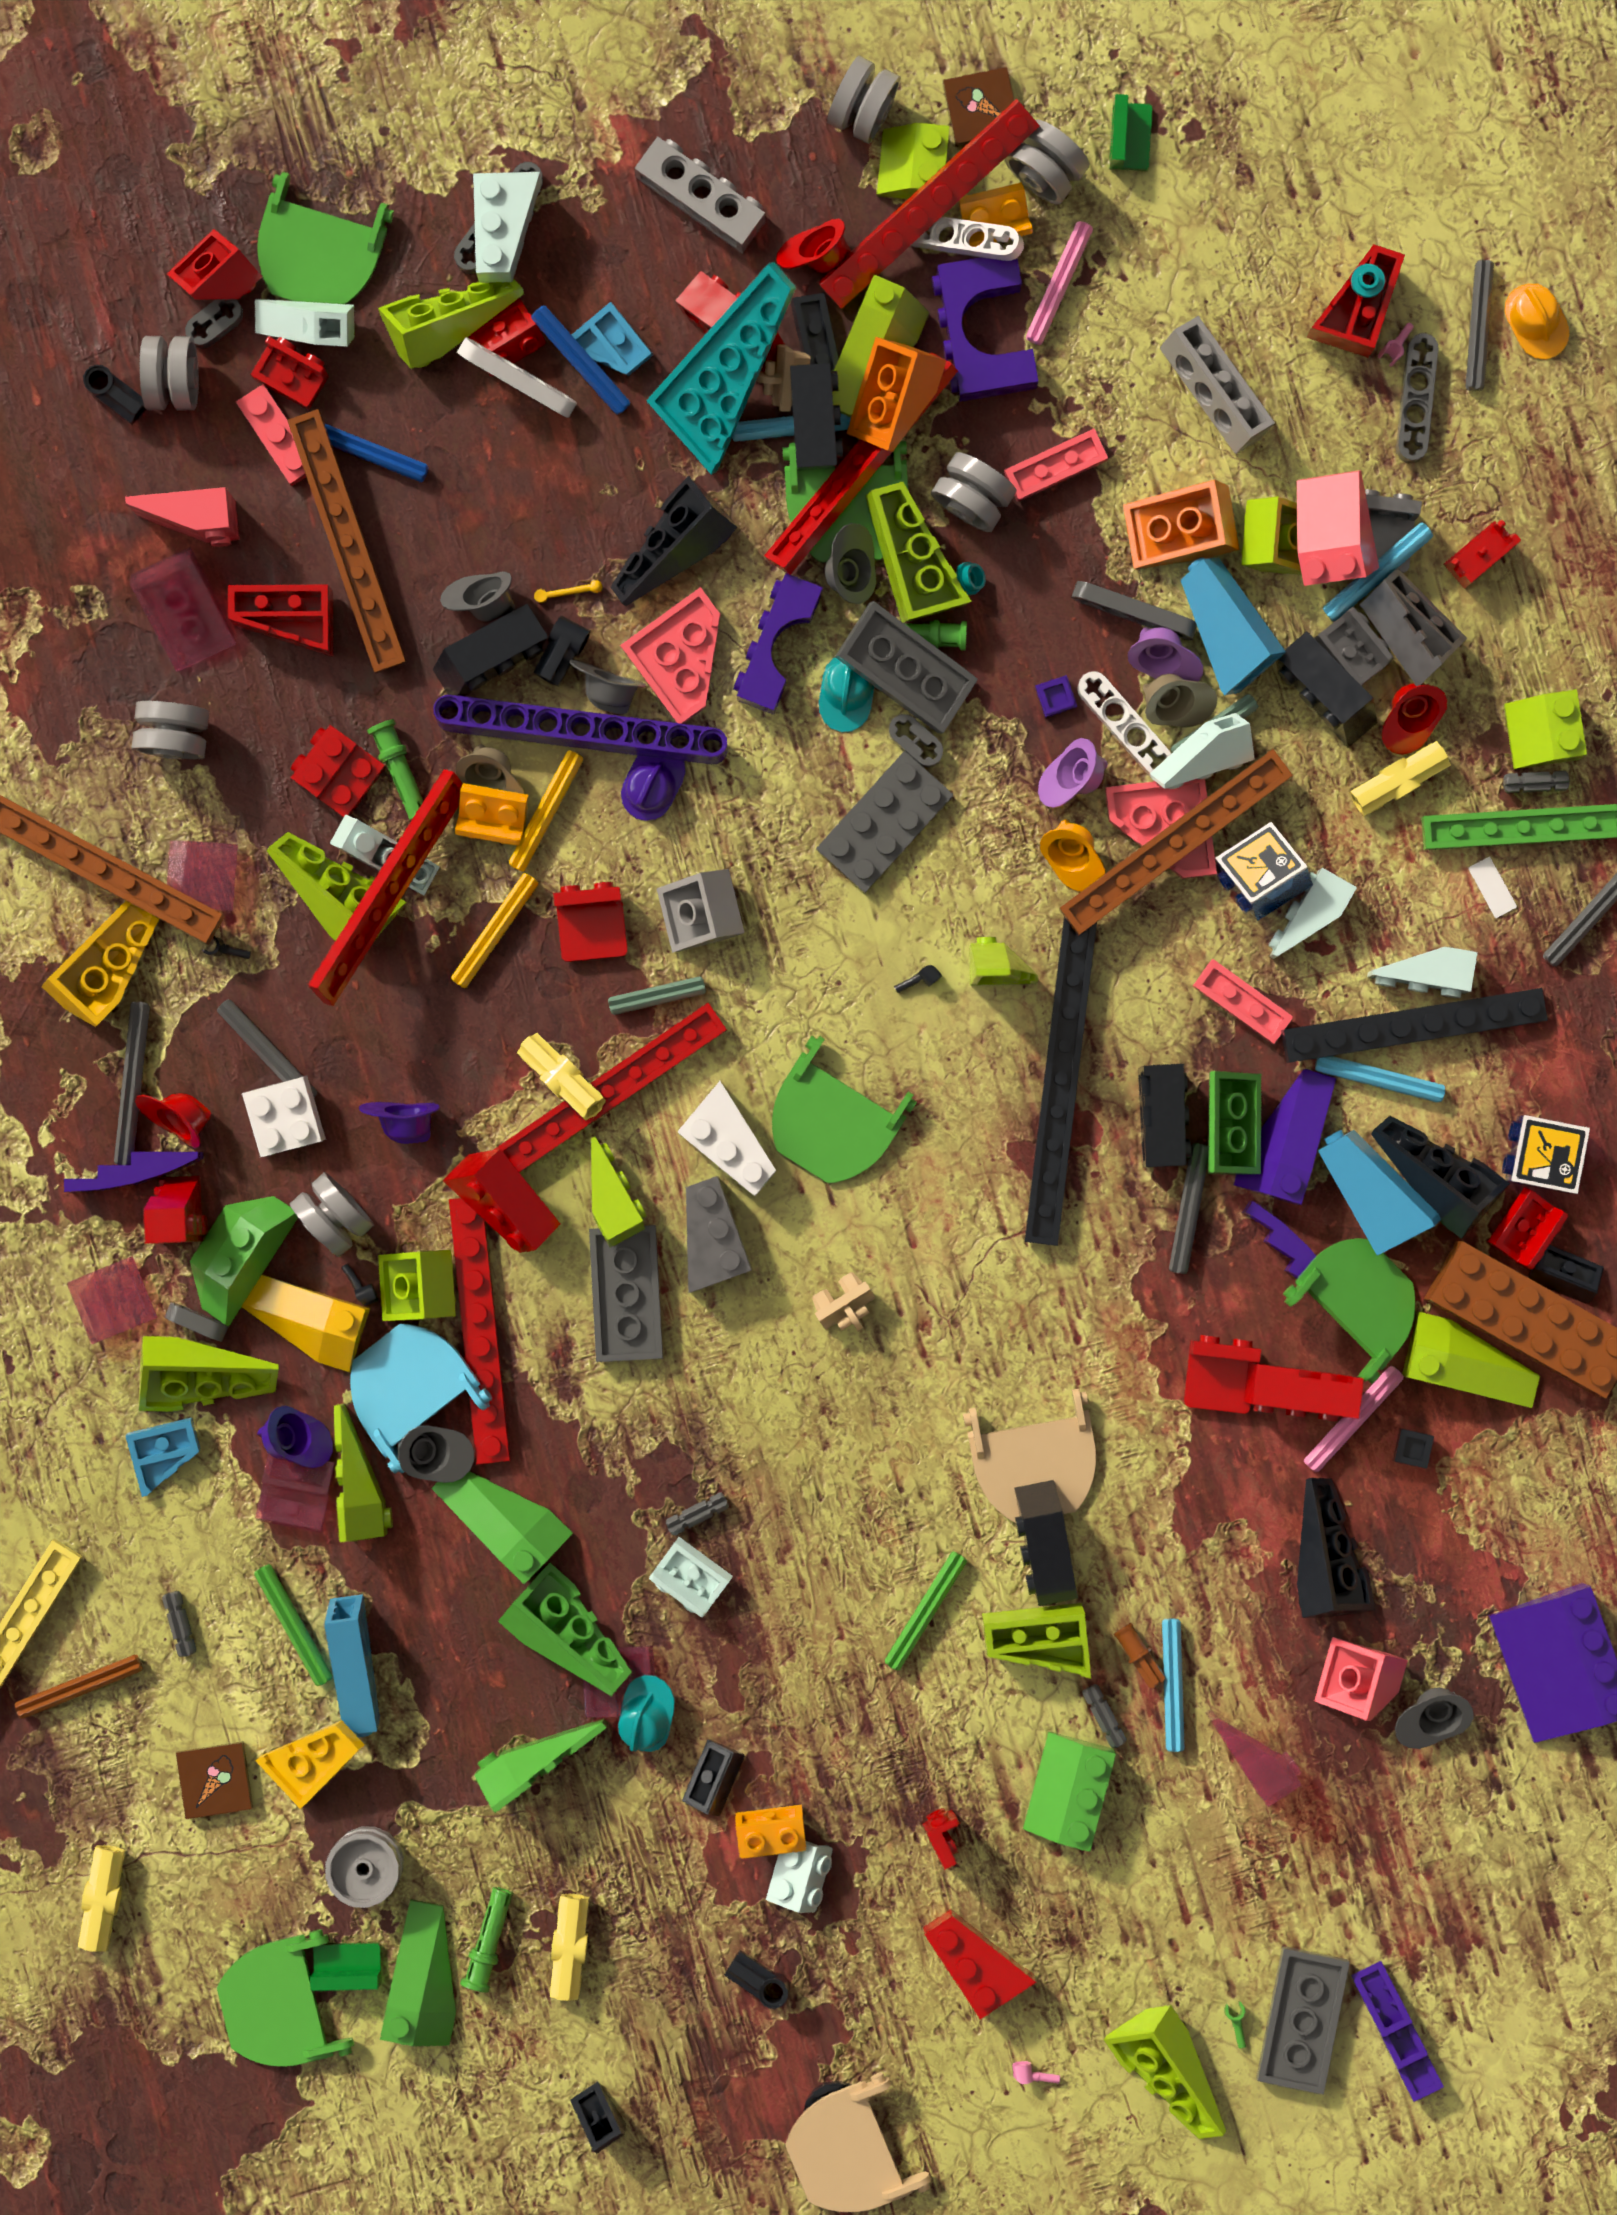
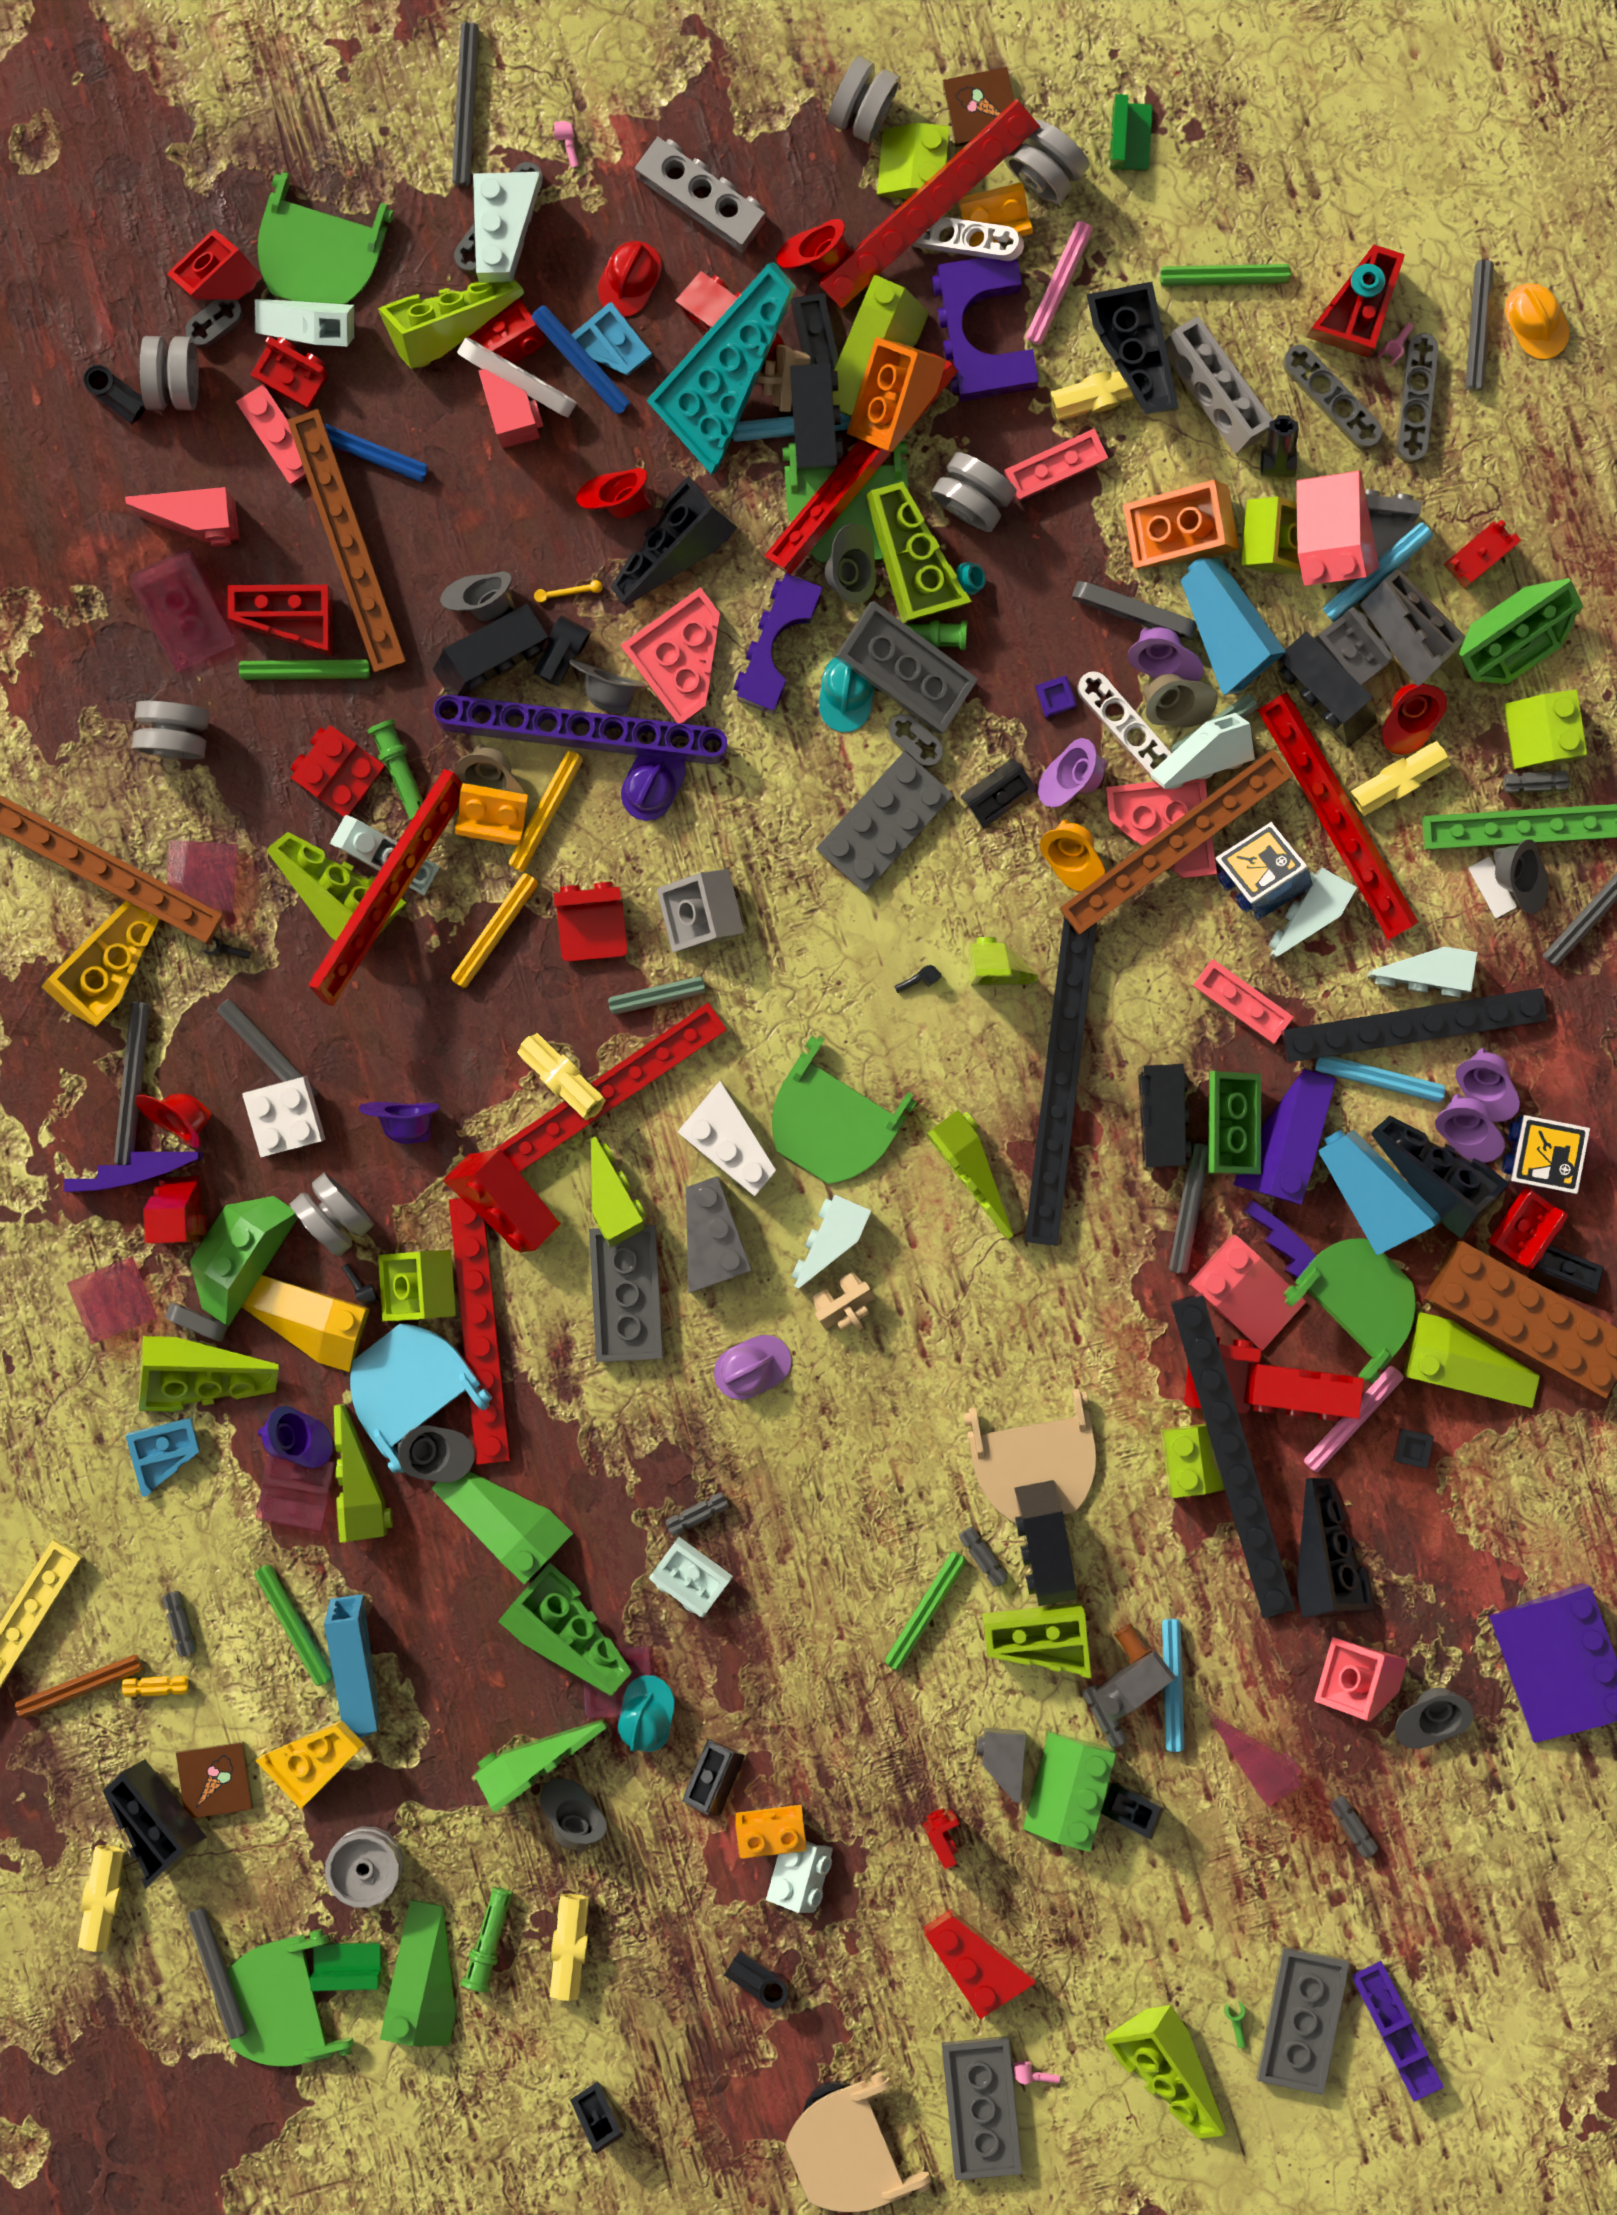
(153, 1820): none -> black wedge
(155, 1686): none -> yellow axle
(217, 1973): none -> dark grey axle
(304, 669): none -> bright green axle
(465, 104): none -> dark grey axle
(511, 411): none -> coral slope
(564, 131): none -> bright pink hand
(572, 1814): none -> dark grey piece
(617, 492): none -> red piece
(630, 277): none -> red piece
(752, 1367): none -> medium lavender piece
(838, 1232): none -> light aqua slope
(965, 1155): none -> lime wedge
(981, 2108): none -> dark grey plate
(983, 1557): none -> dark grey axle
(998, 792): none -> black slope
(1003, 1758): none -> flat silver slope
(1094, 394): none -> light yellow piece
(1132, 1809): none -> black slope
(1133, 1685): none -> flat silver slope
(1134, 338): none -> black wedge
(1190, 1461): none -> lime slope
(1225, 274): none -> bright green axle
(1232, 1455): none -> black plate
(1245, 1292): none -> coral slope
(1280, 453): none -> black piece
(1337, 393): none -> dark grey beam
(1337, 816): none -> red plate
(1353, 1826): none -> dark grey axle
(1470, 1130): none -> medium lavender piece
(1489, 1081): none -> medium lavender piece
(1520, 631): none -> bright green wedge
(1522, 873): none -> dark grey piece

